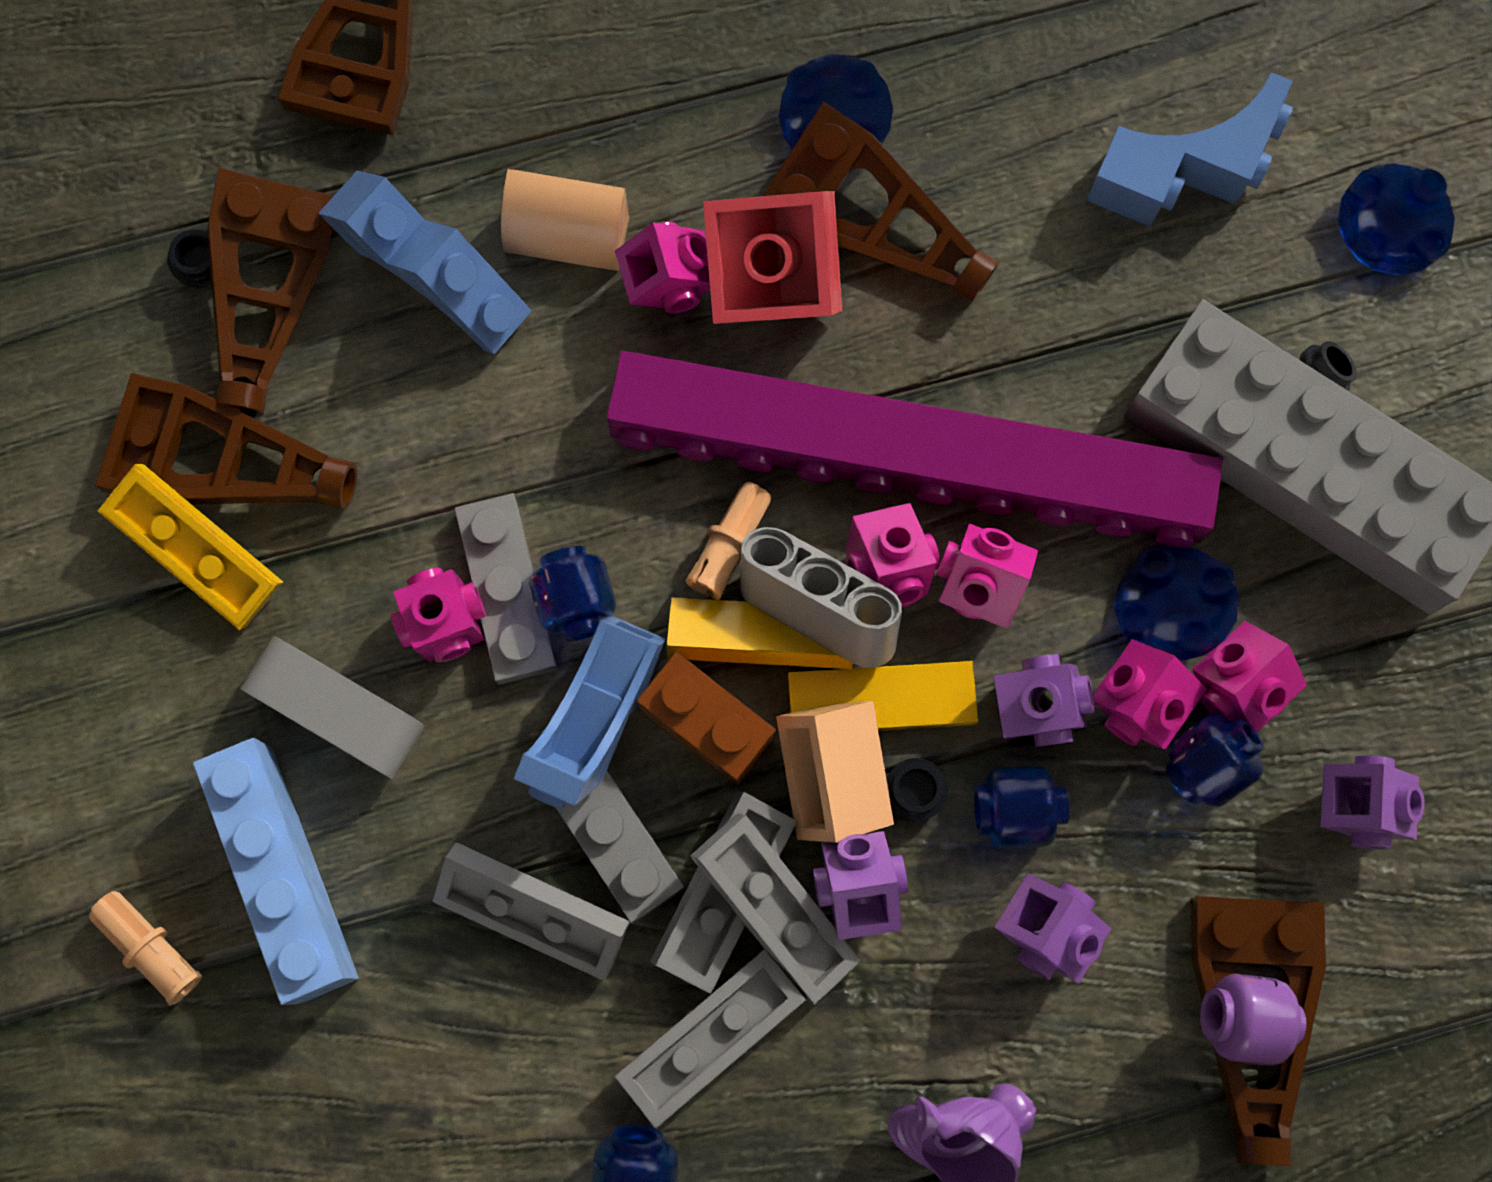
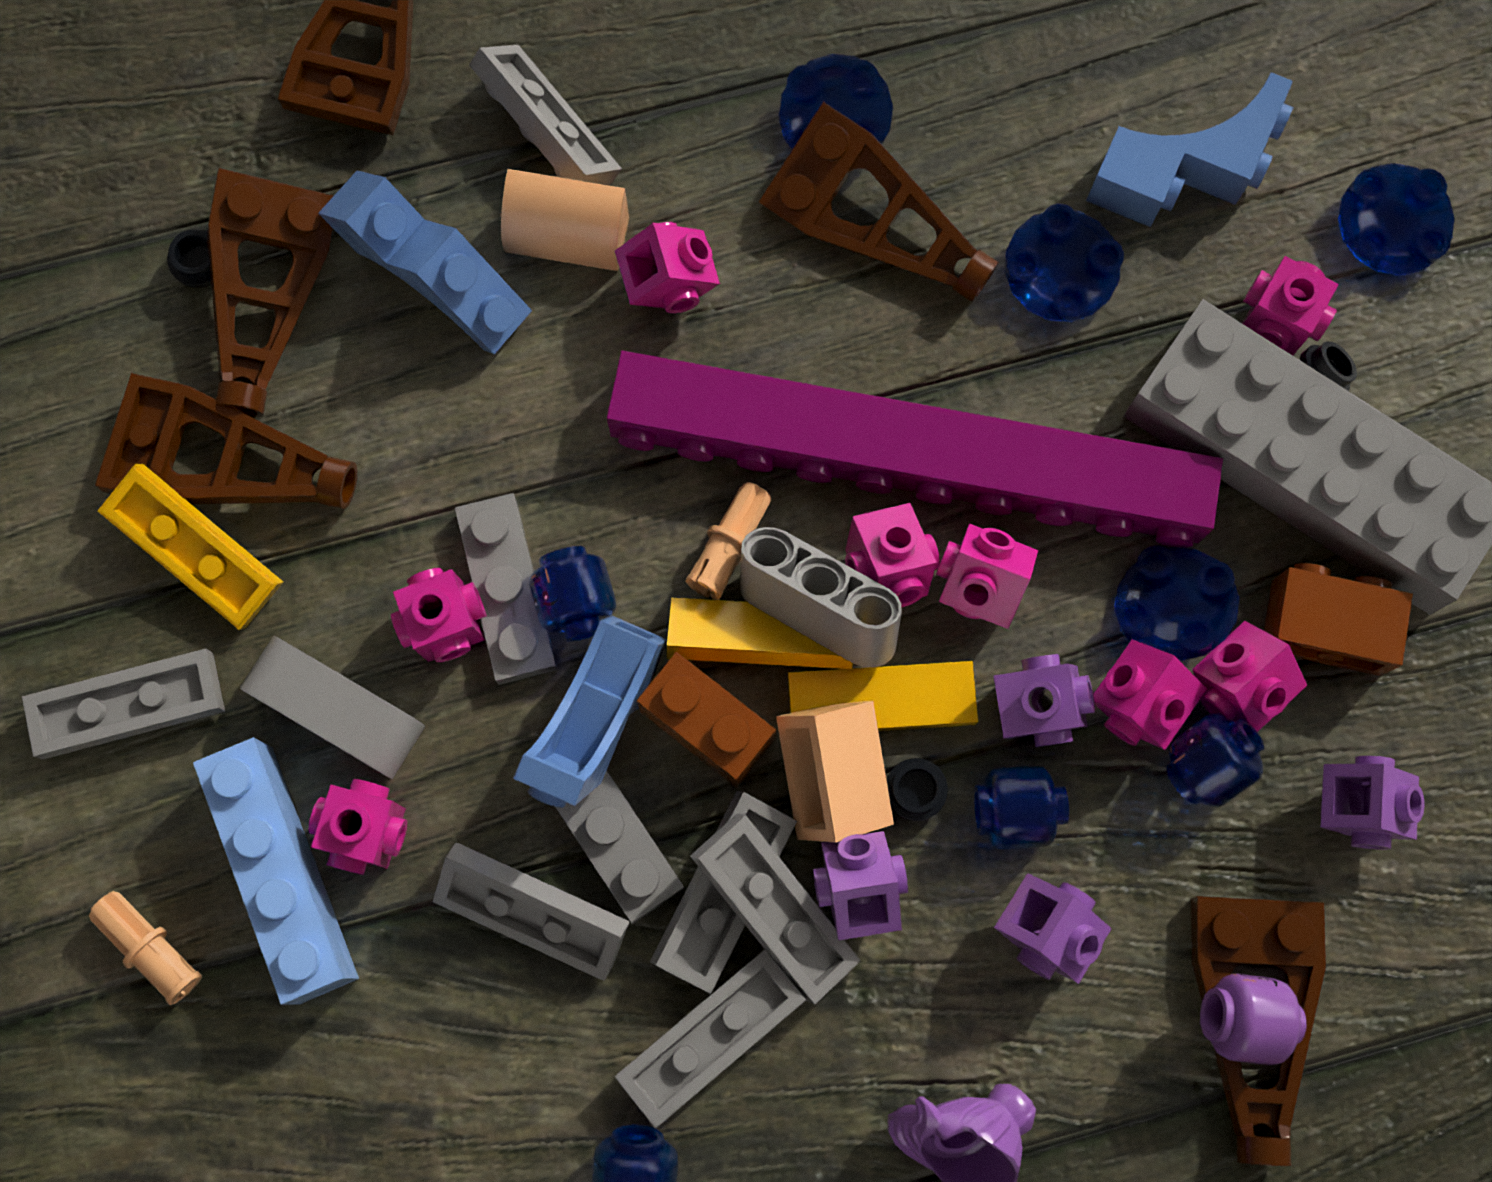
(123, 704): none -> light grey plate
(380, 833): none -> dark pink brick
(543, 115): none -> light grey plate
(773, 257): coral slope -> none
(1063, 264): none -> clear blue dish
(1290, 304): none -> dark pink brick
(1338, 619): none -> dark orange brick

